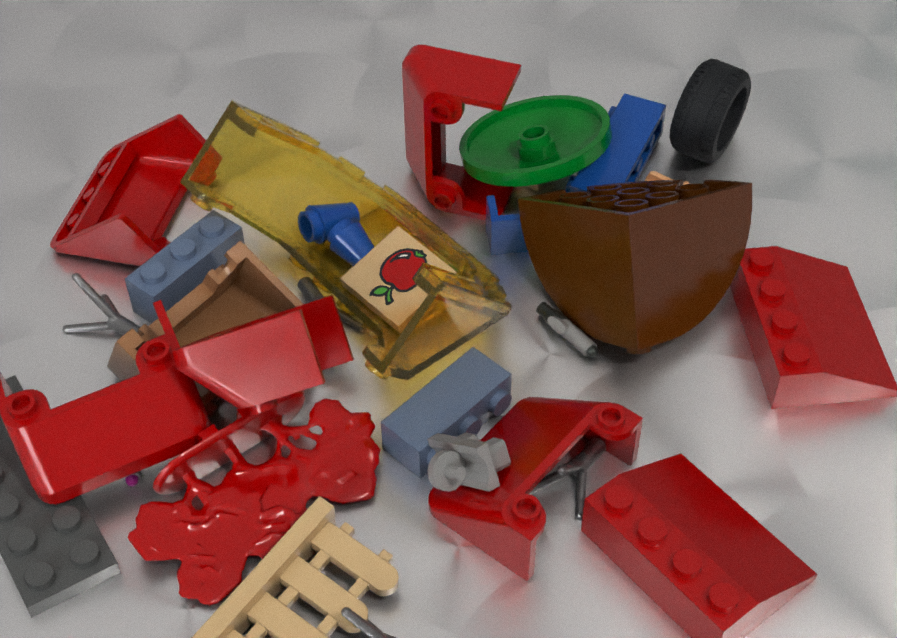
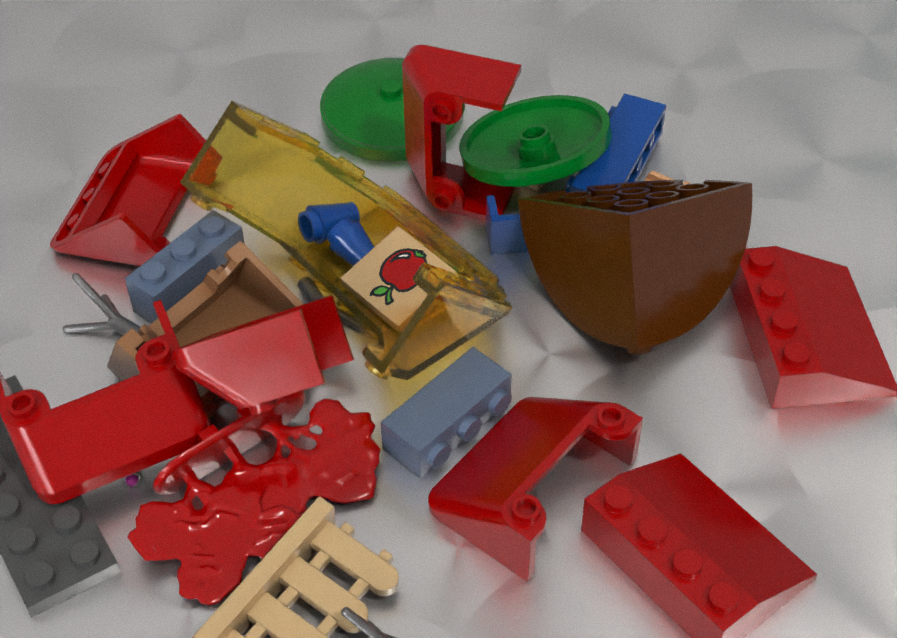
(366, 111): none -> green dish
(466, 462): light grey hips -> none
(567, 330): light grey piece -> none
(578, 468): flat silver plant -> none
(710, 110): black tyre -> none

